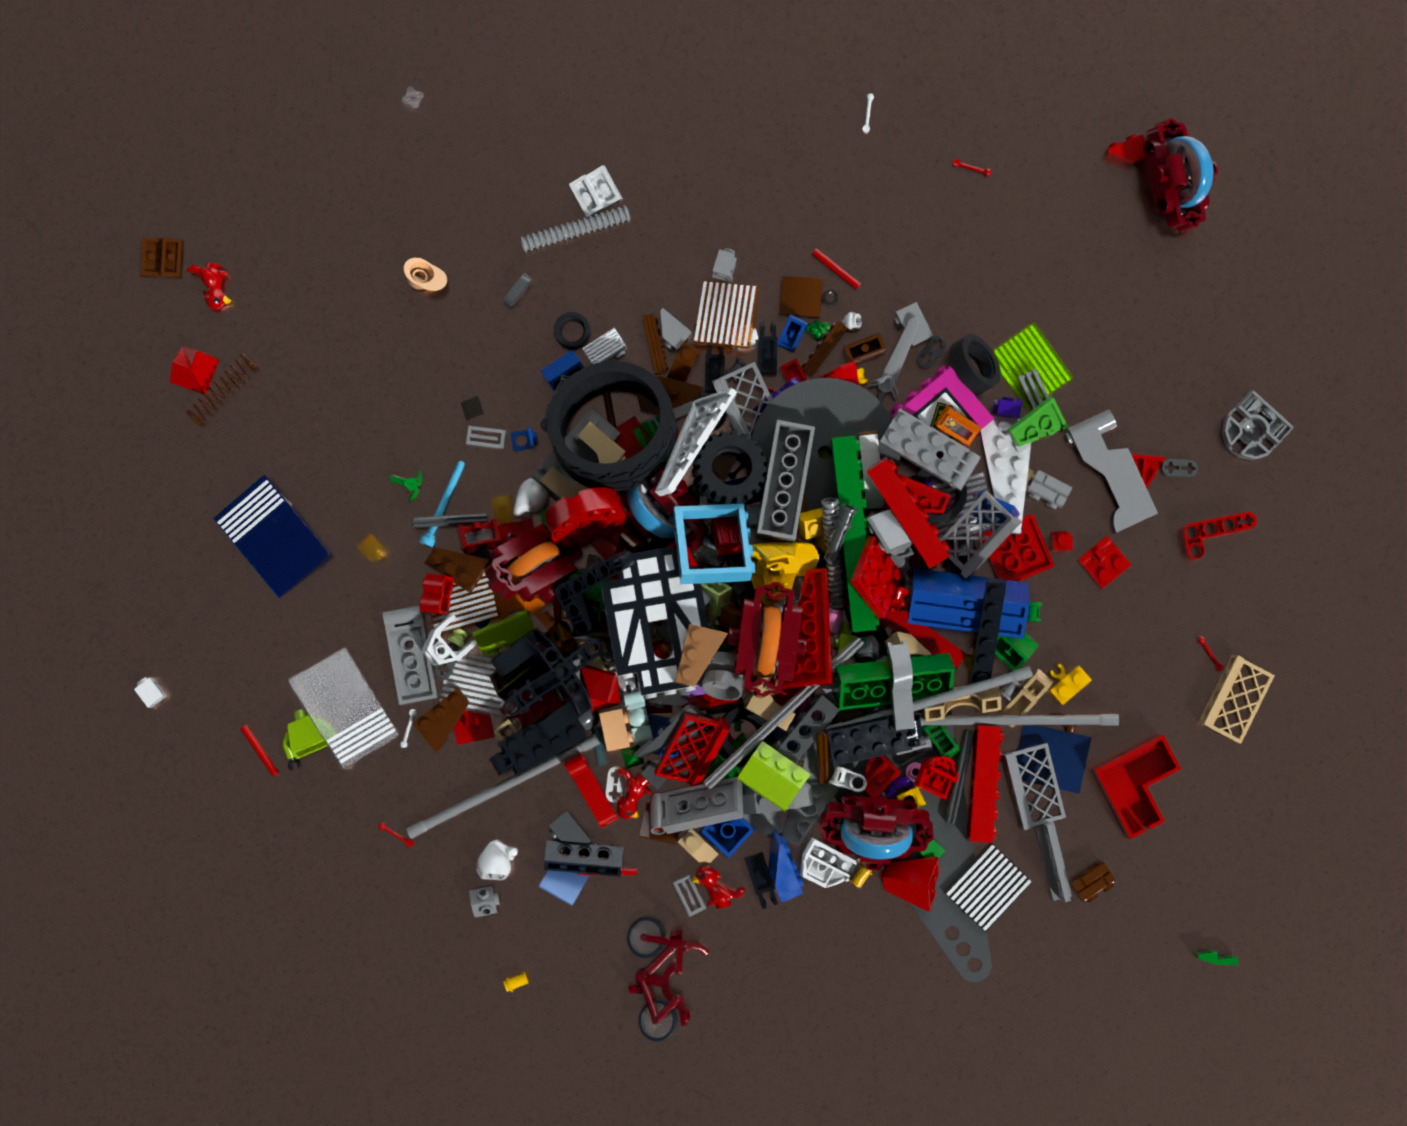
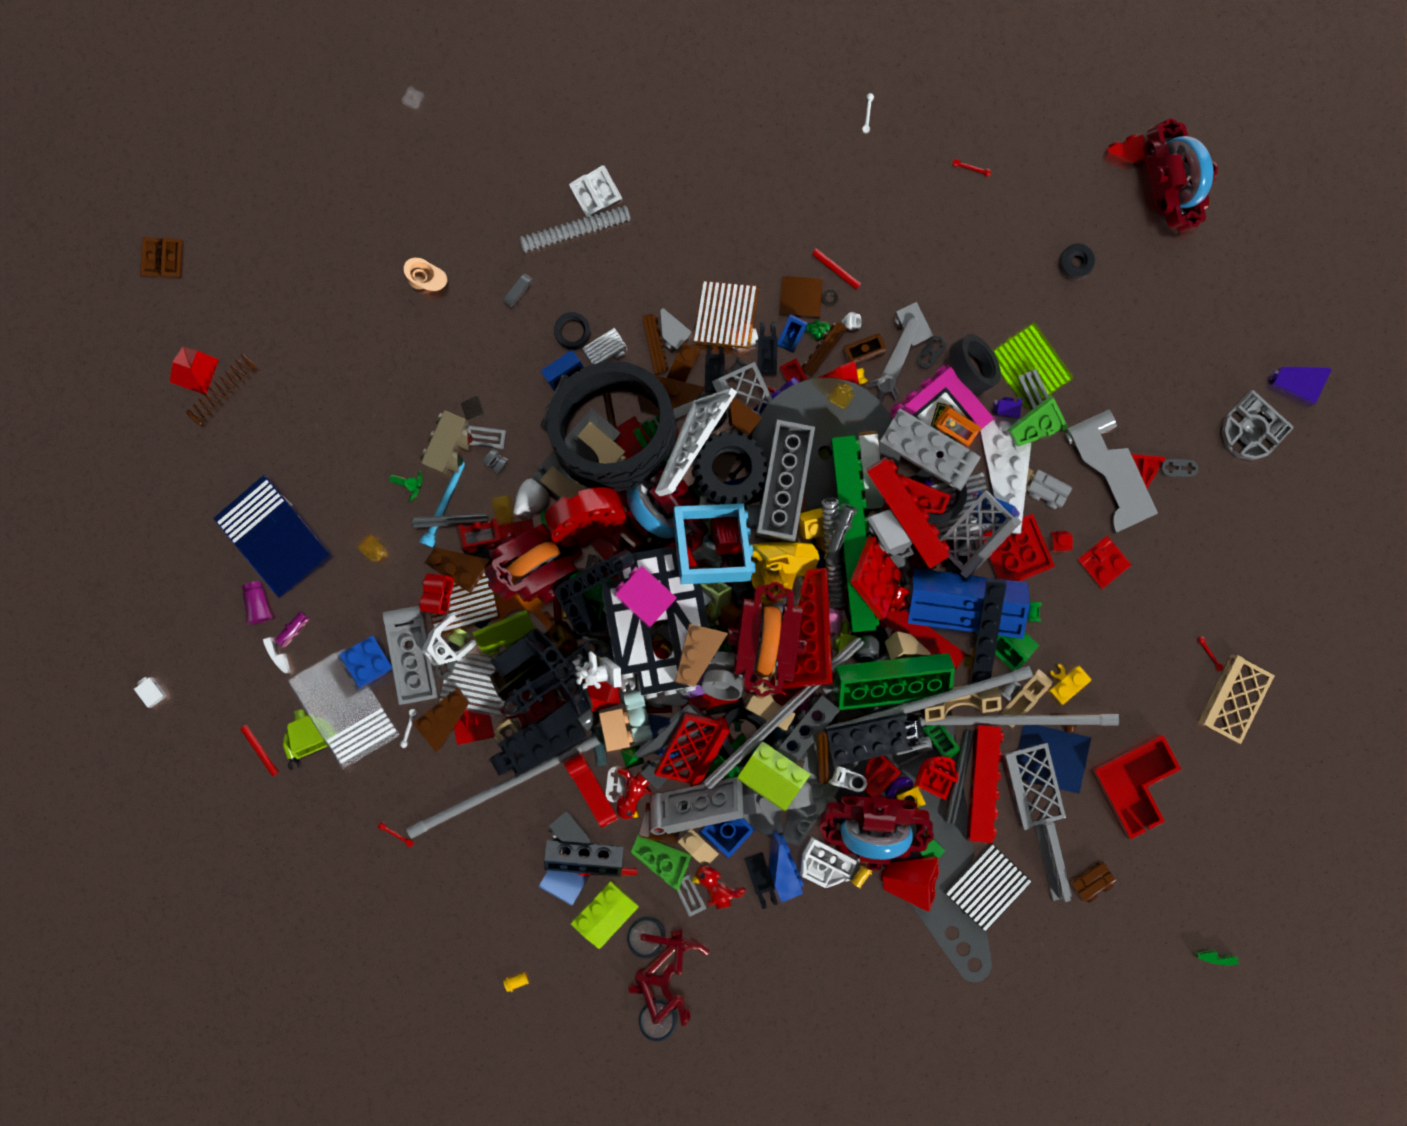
(212, 279): red animal -> none
(255, 604): none -> magenta plant
(280, 660): none -> white slope
(291, 629): none -> magenta pin
(364, 662): none -> blue piece
(444, 442): none -> dark tan piece
(484, 901): light grey brick -> none
(495, 861): white piece -> none
(498, 464): none -> dark grey wheel
(531, 439): blue bracket -> none
(604, 915): none -> lime slope
(607, 671): none -> white piece
(644, 596): none -> dark pink brick
(662, 860): none -> bright green wing
(724, 265): light grey window -> none
(741, 417): none -> reddish brown slope
(841, 395): none -> clear yellow brick
(902, 686): light grey piece -> none
(910, 767): bright pink plate -> none
(1086, 255): none -> black tyre
(1218, 530): red beam -> none
(1301, 382): none -> dark purple slope

